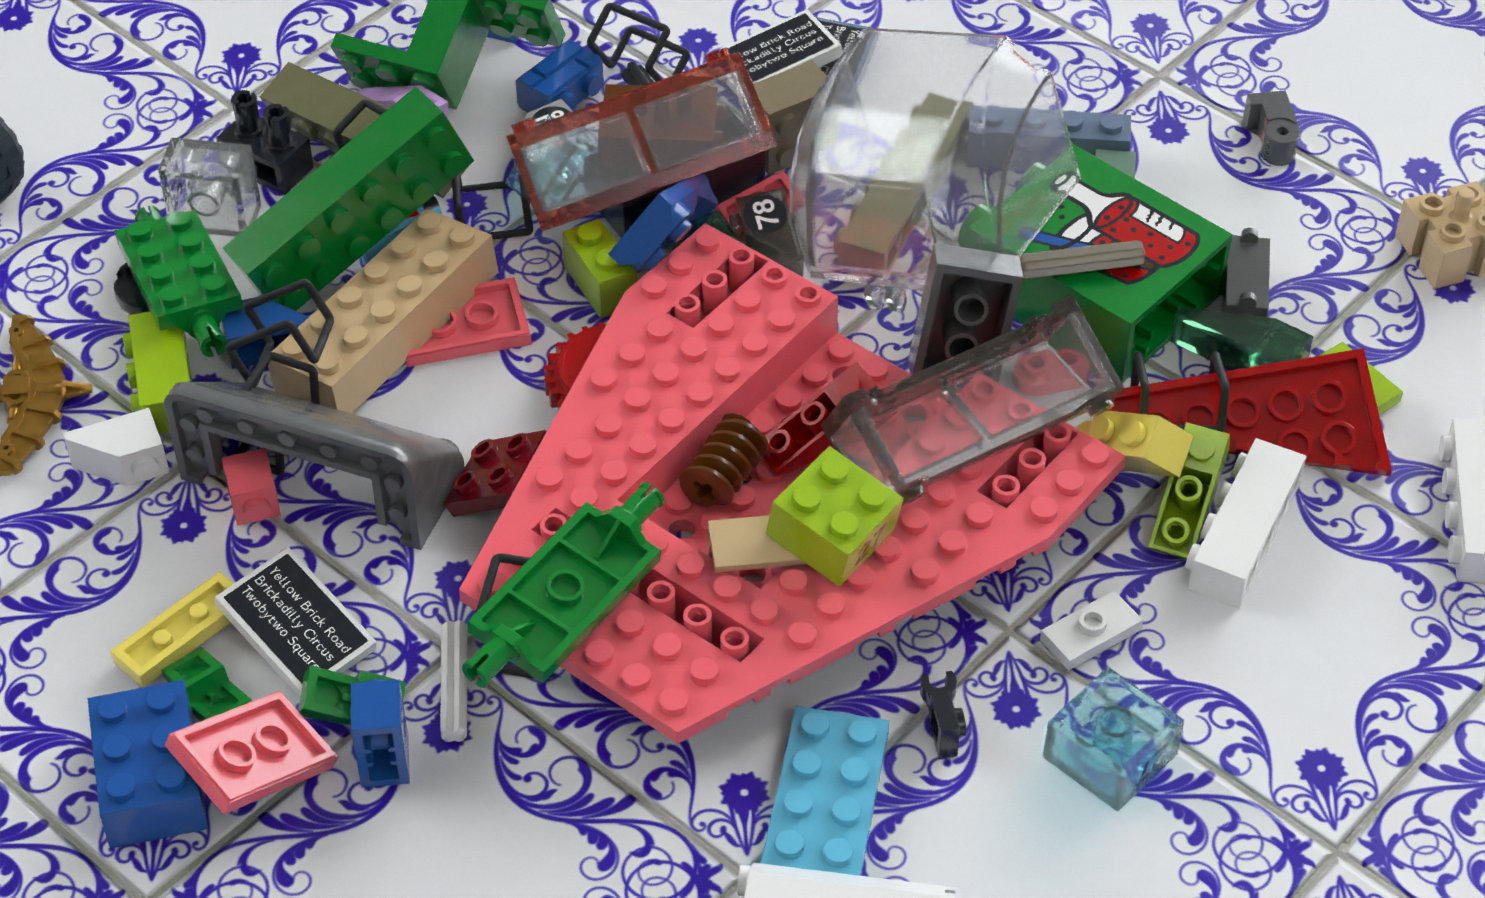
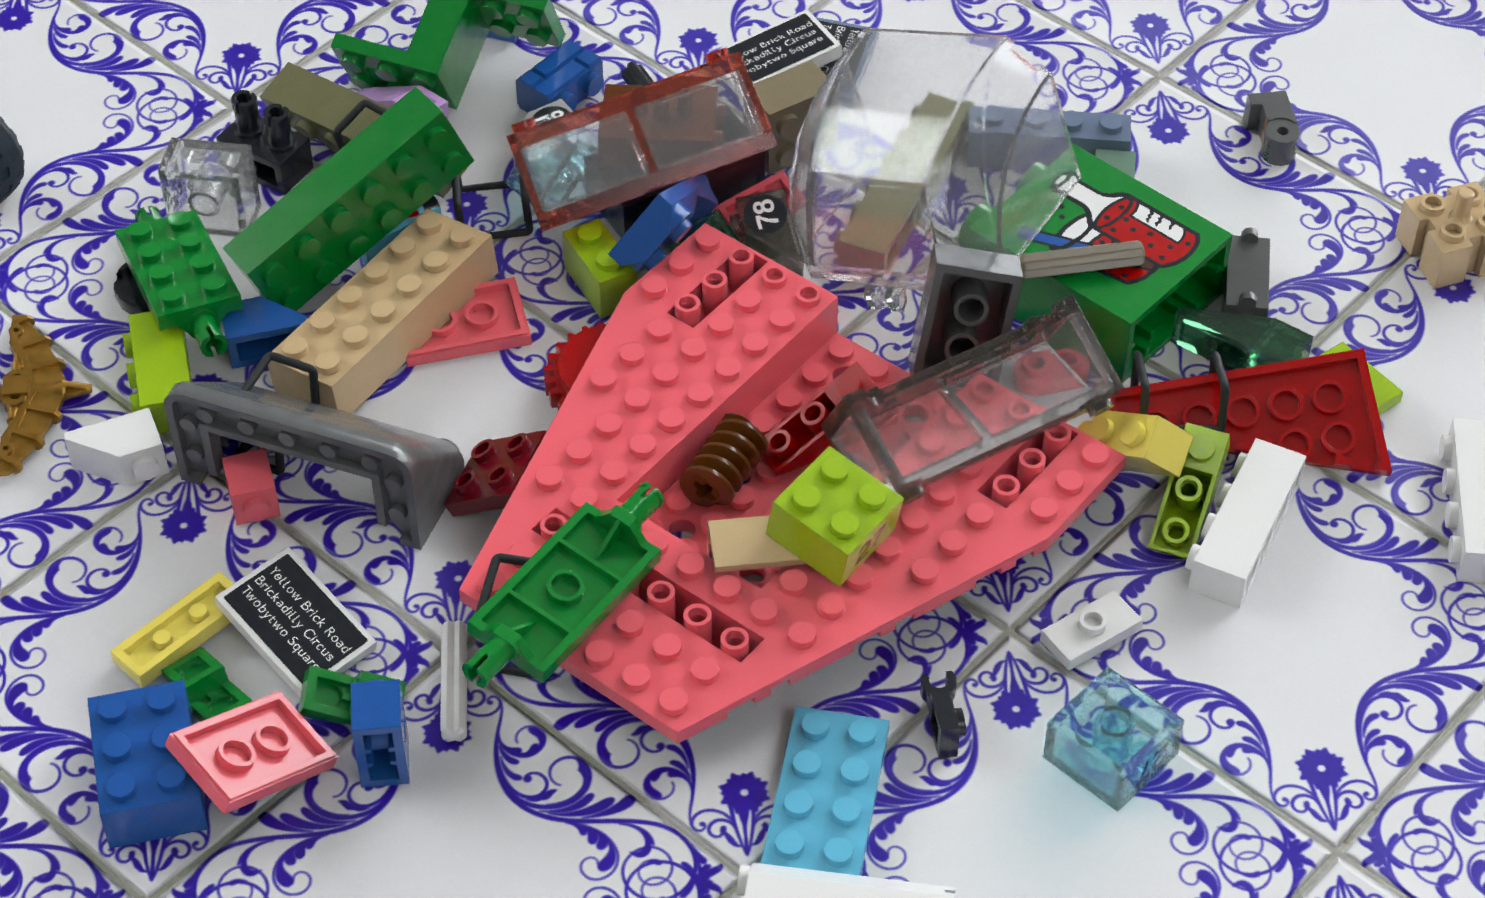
(266, 332): black piece -> none
(660, 41): black piece -> none

